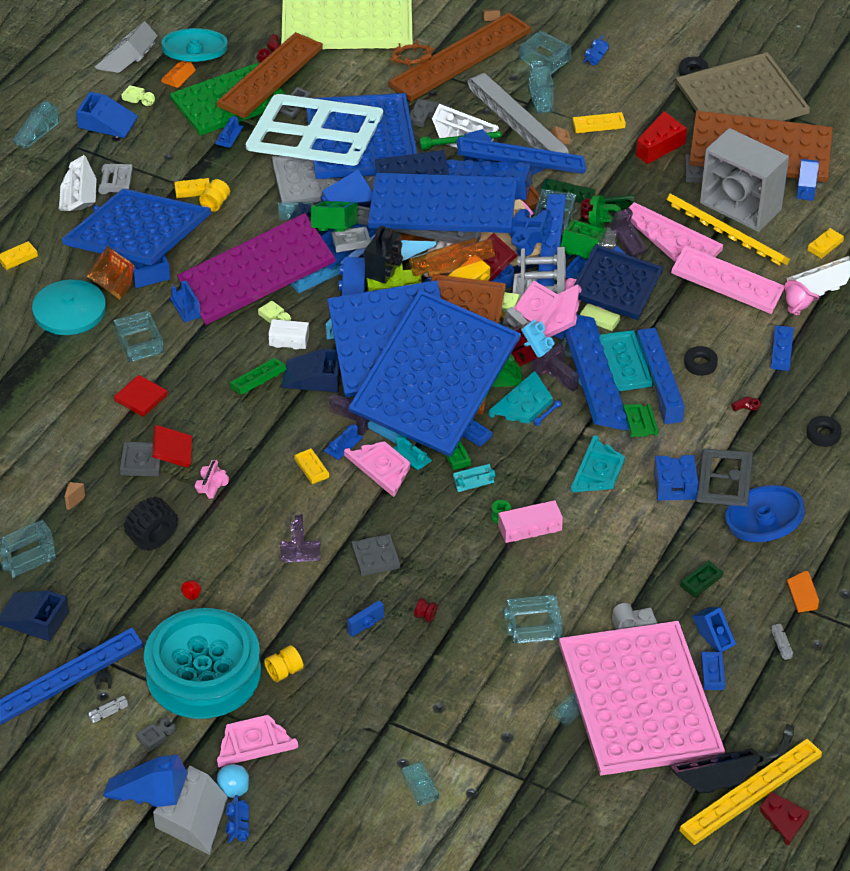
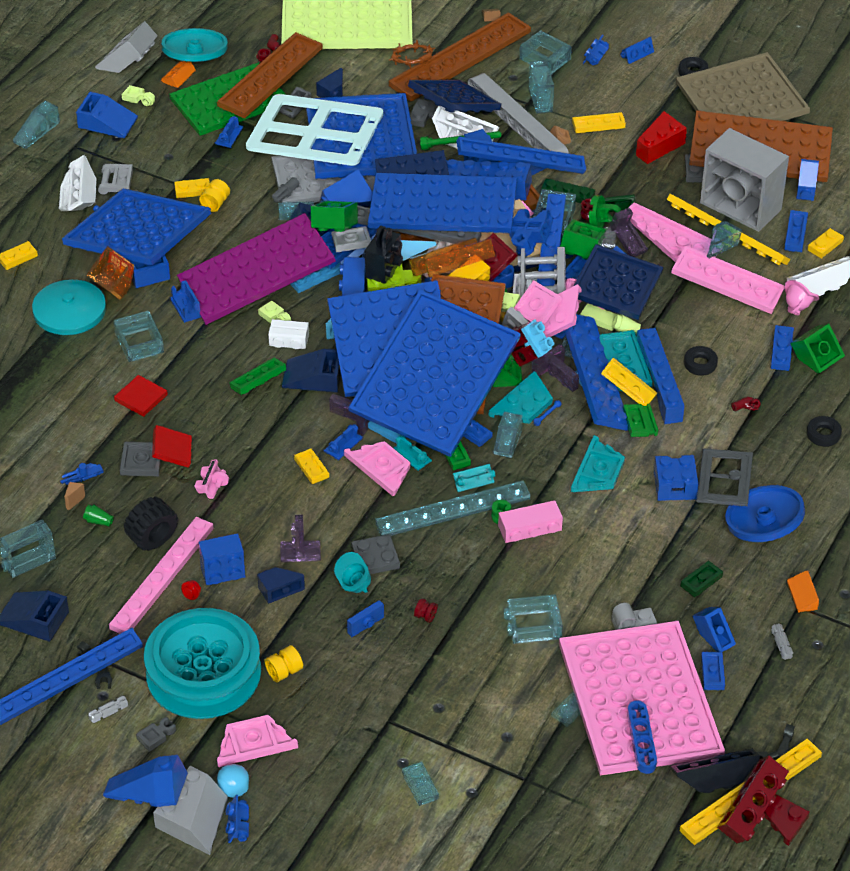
(82, 473): none -> blue piece
(96, 515): none -> green cone
(161, 576): none -> bright pink plate
(222, 559): none -> blue brick
(279, 583): none -> dark blue slope
(285, 190): none -> dark grey axle
(331, 85): none -> dark blue slope
(352, 573): none -> teal piece
(451, 509): none -> clear light blue plate
(454, 95): none -> dark blue plate
(508, 434): none -> clear light blue slope
(623, 323): none -> yellowish green cone
(629, 382): none -> yellow plate
(638, 50): none -> blue hinge
(642, 736): none -> blue beam
(724, 238): none -> clear light blue slope
(732, 822): none -> dark red brick
(796, 231): none -> blue plate
(818, 348): none -> green slope

